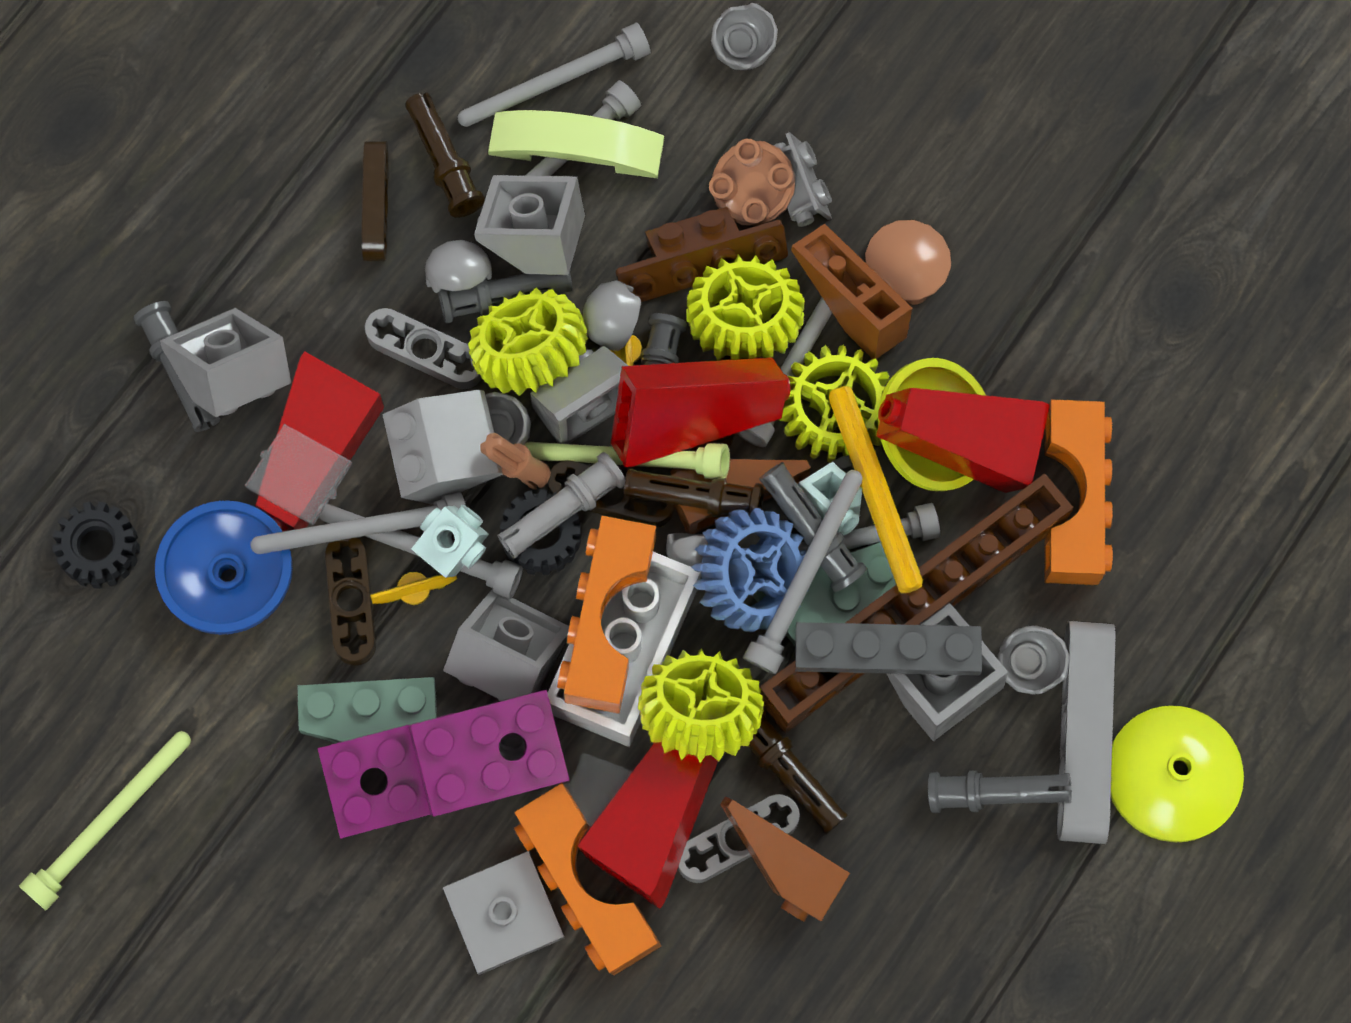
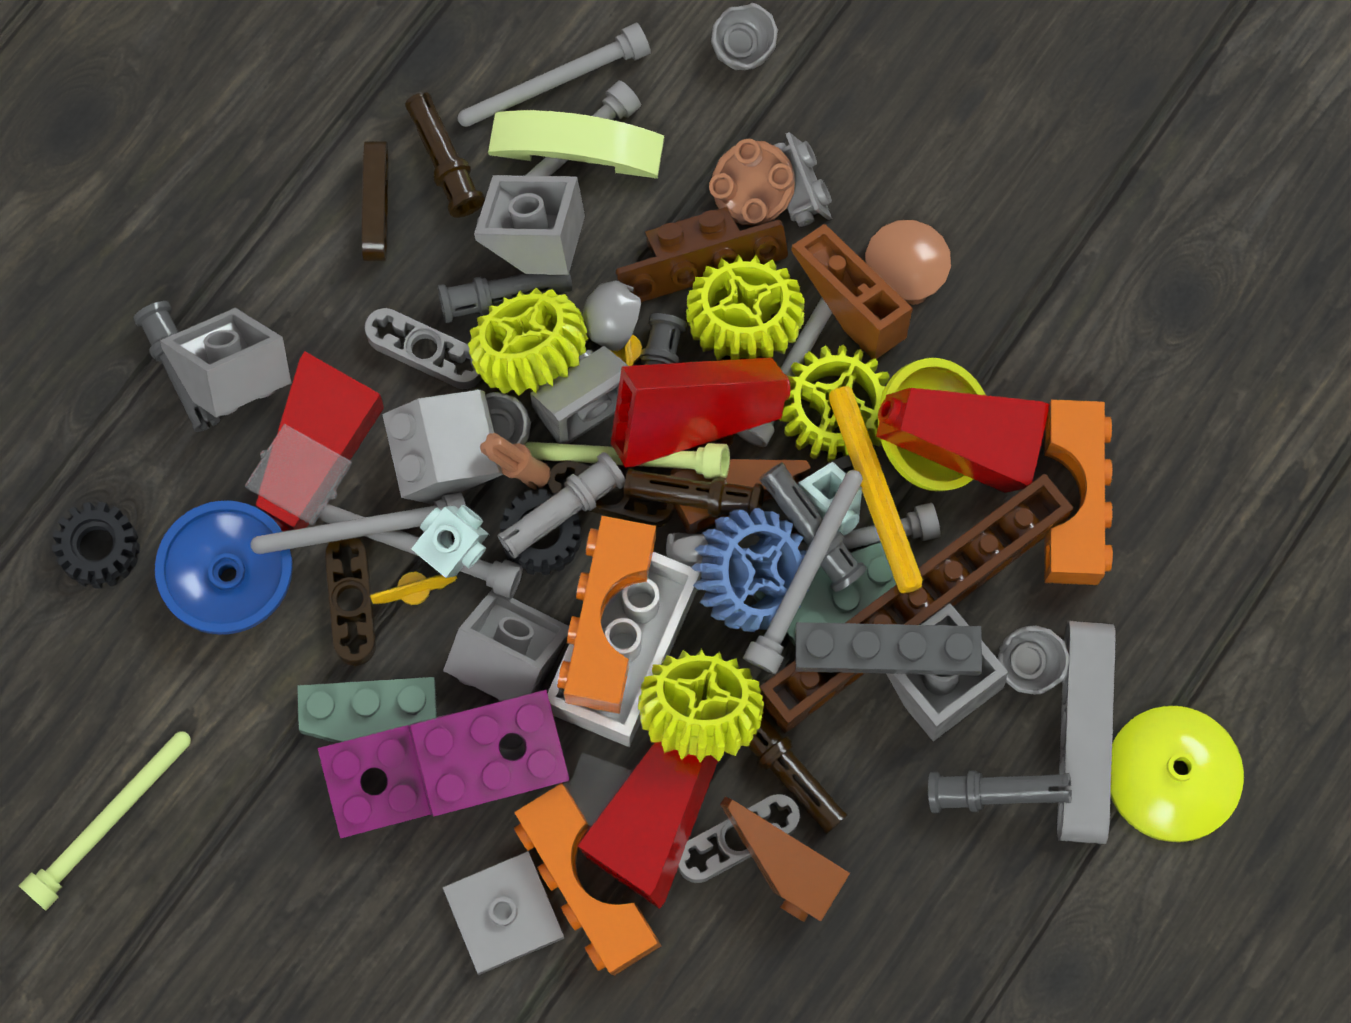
(457, 266): light grey hair -> none

